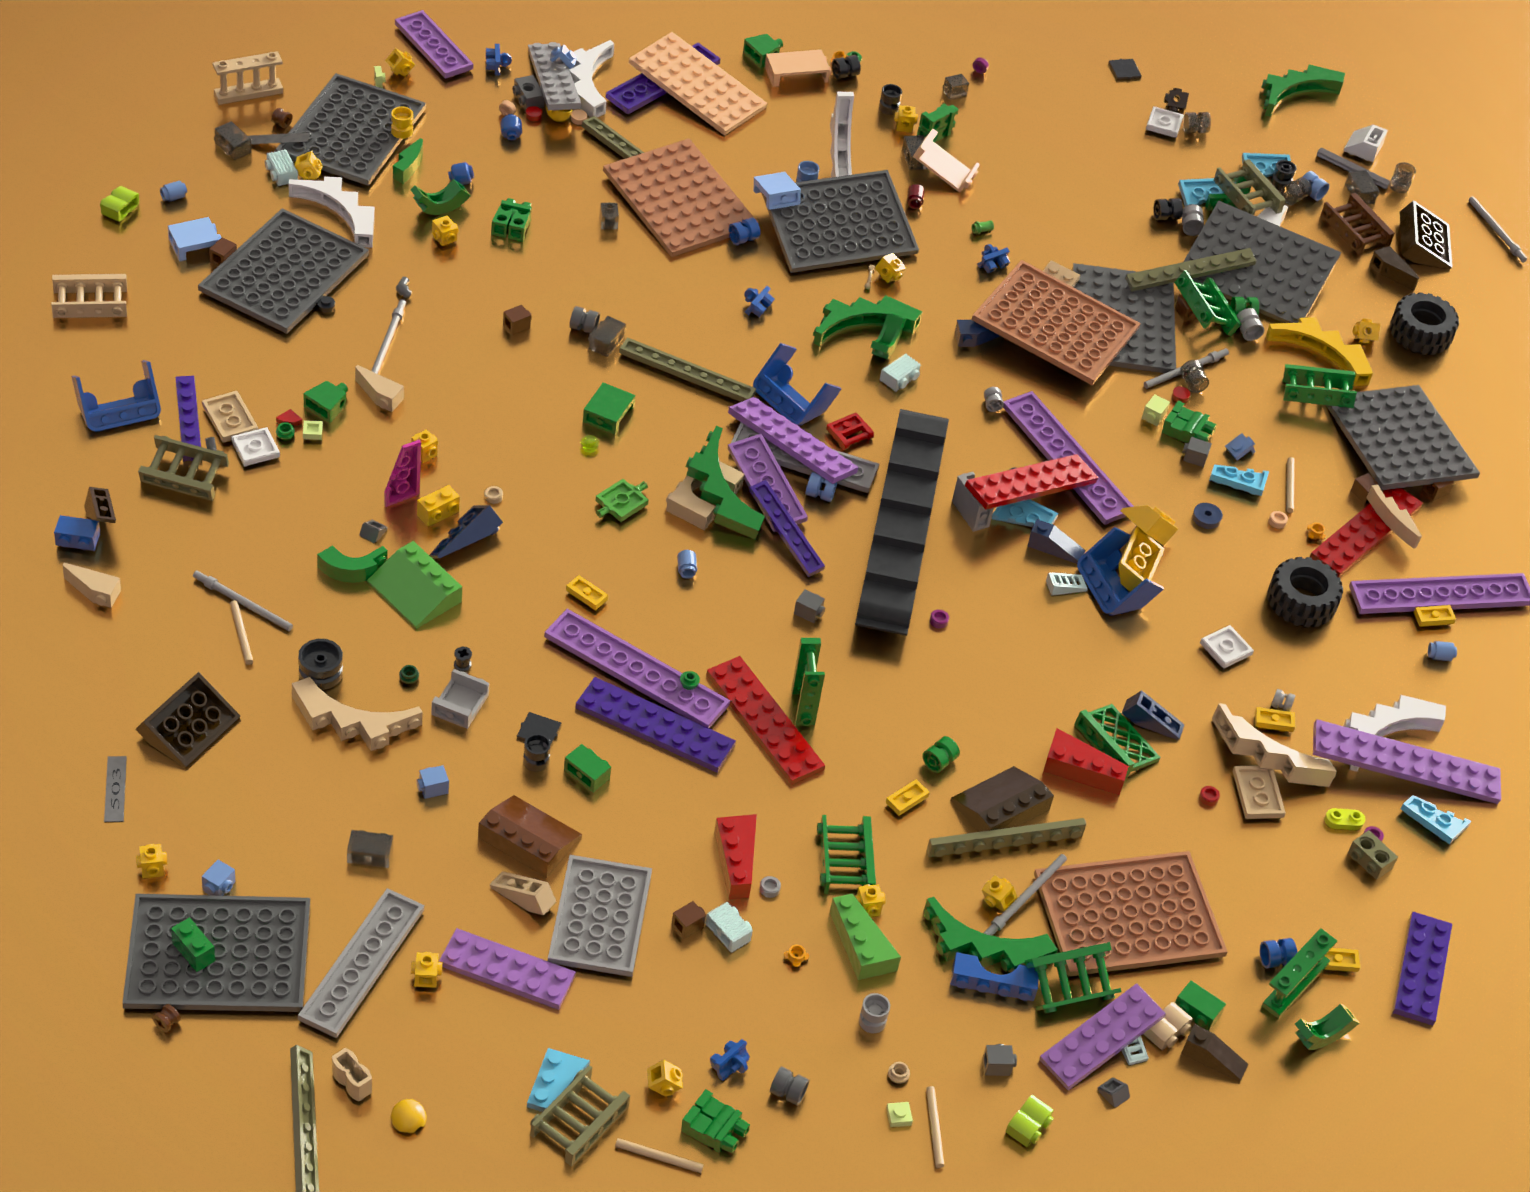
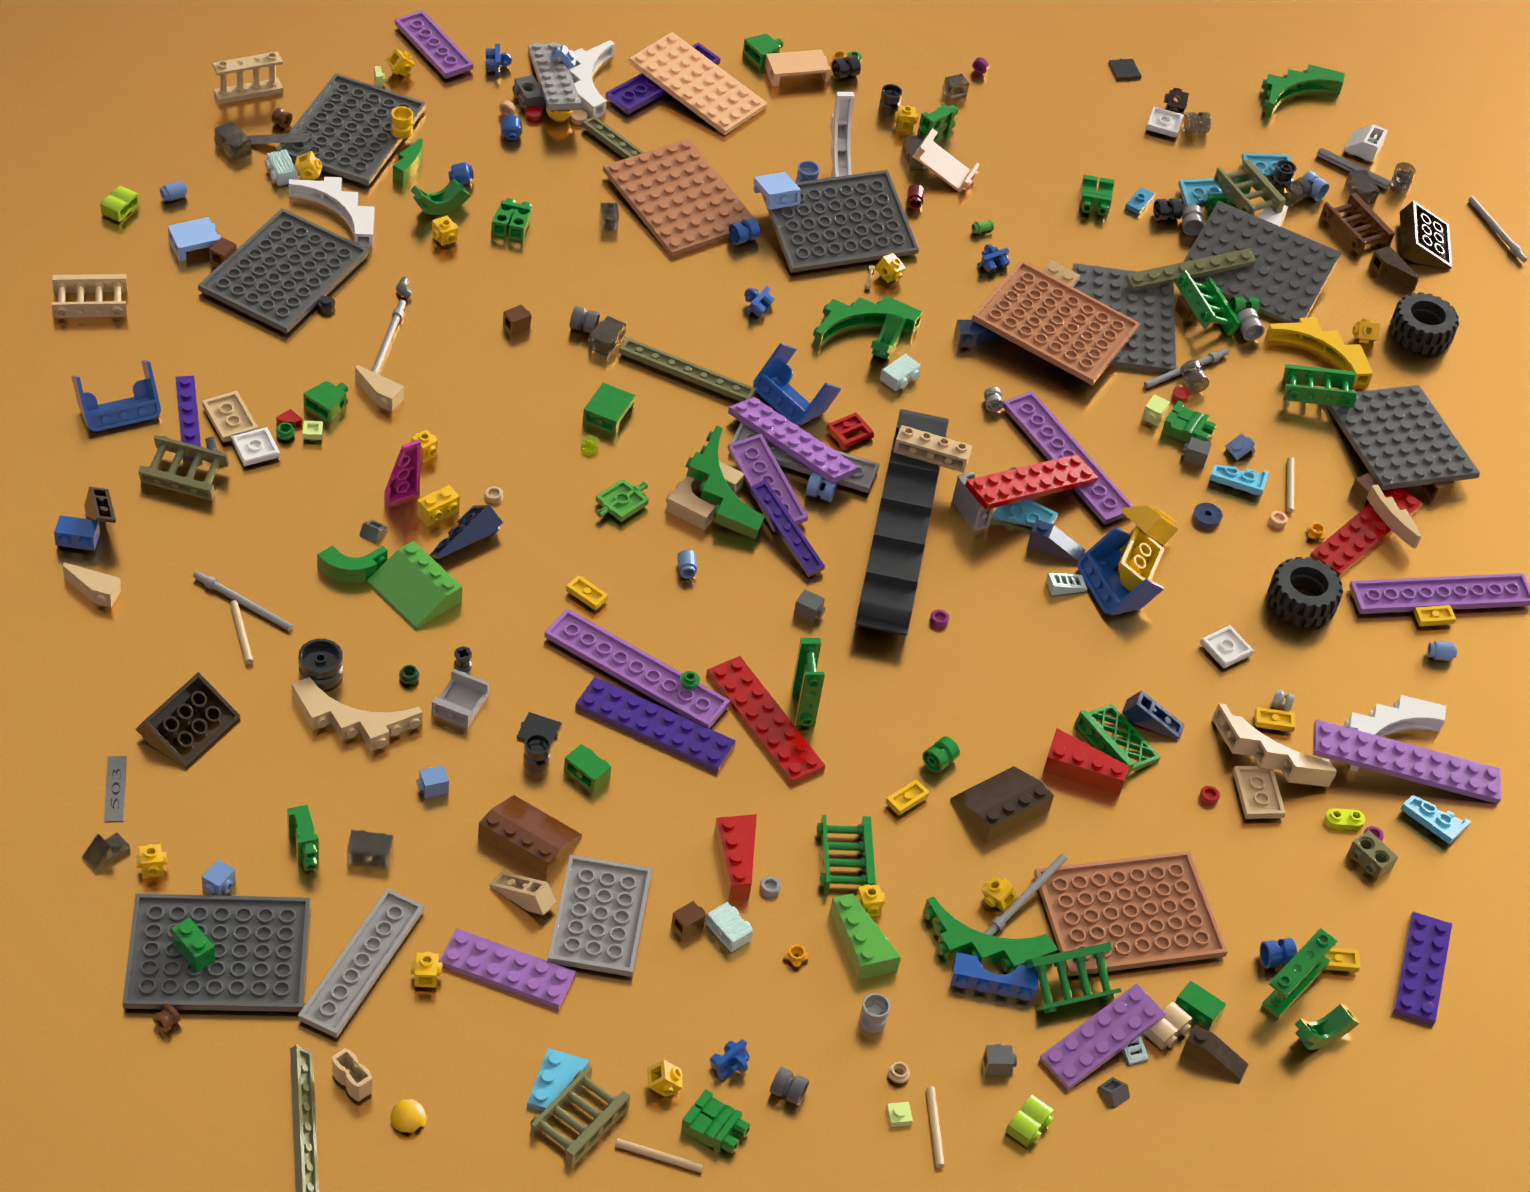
(103, 852): none -> clear smoke slope
(307, 842): none -> green hips
(932, 448): none -> tan brick
(1006, 837): olive plate -> none
(1096, 200): none -> green hips
(1139, 200): none -> dark azure plate

